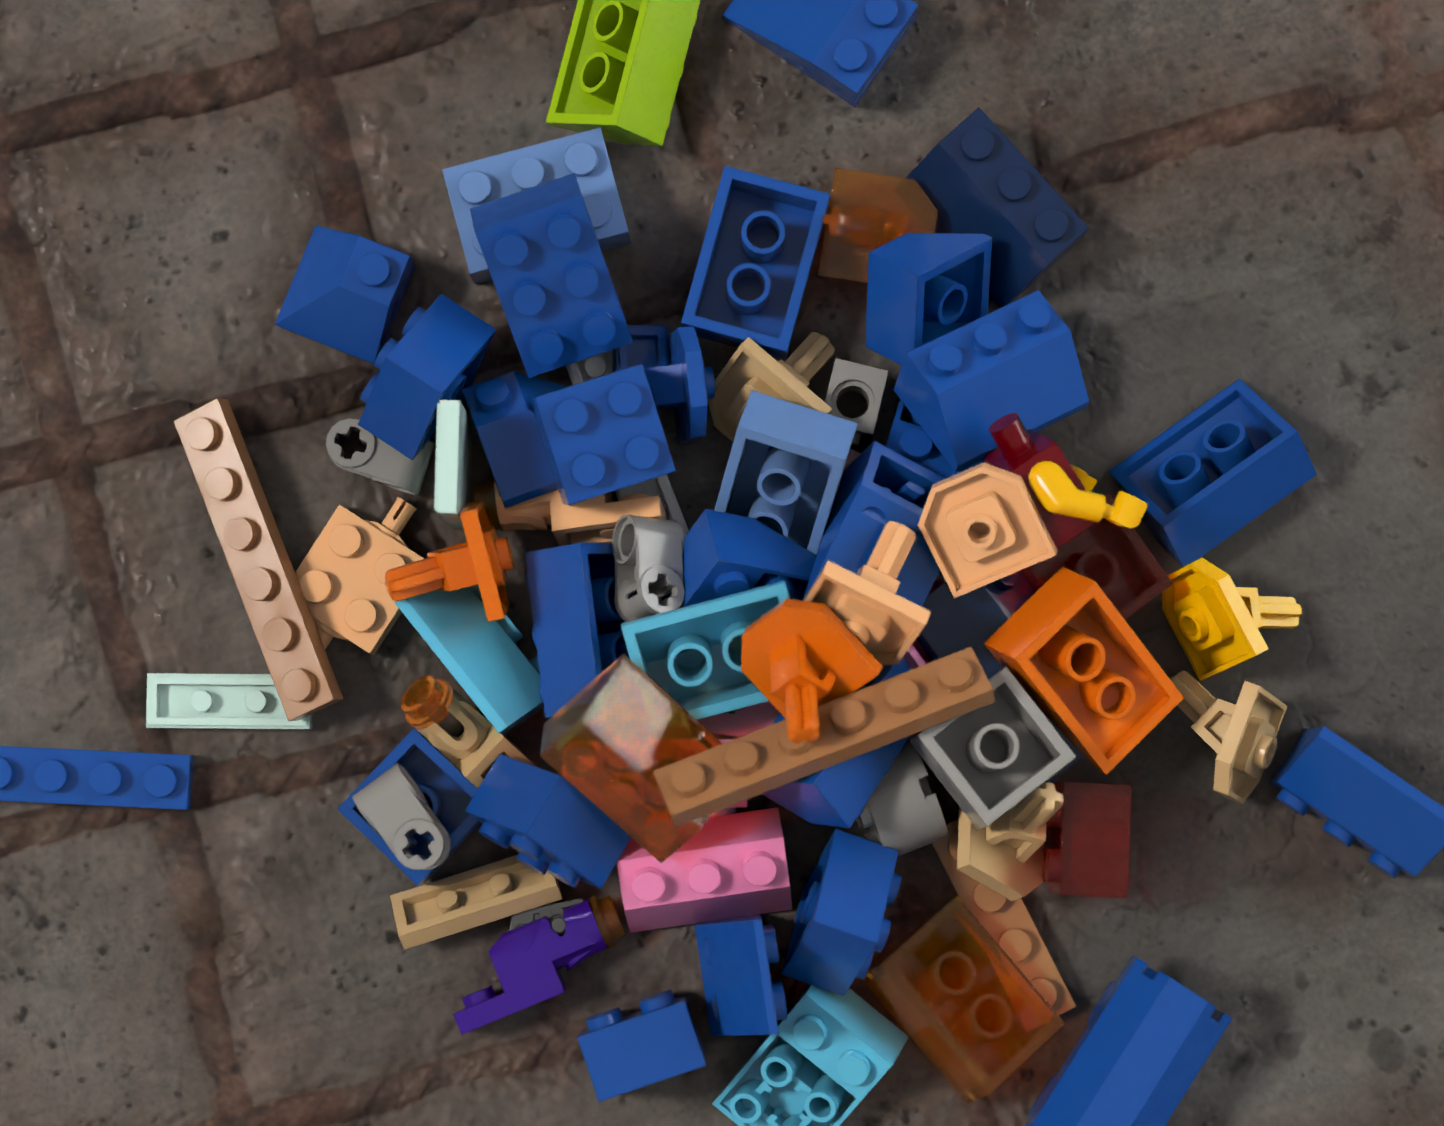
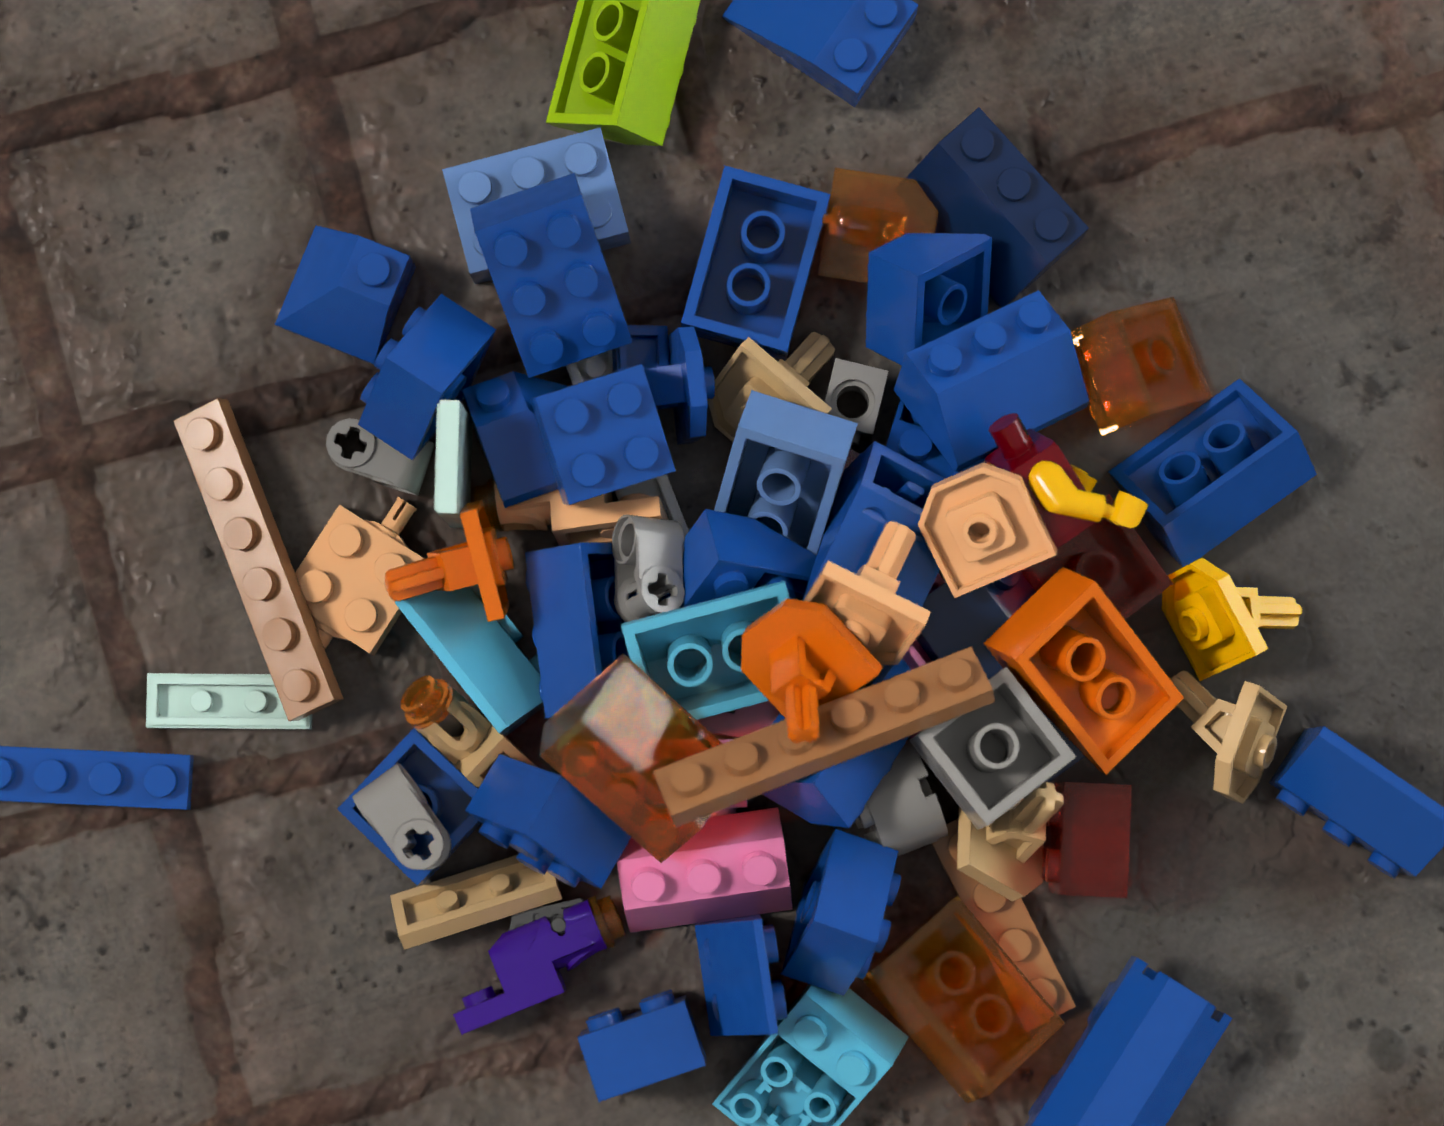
(1138, 365): none -> clear orange slope

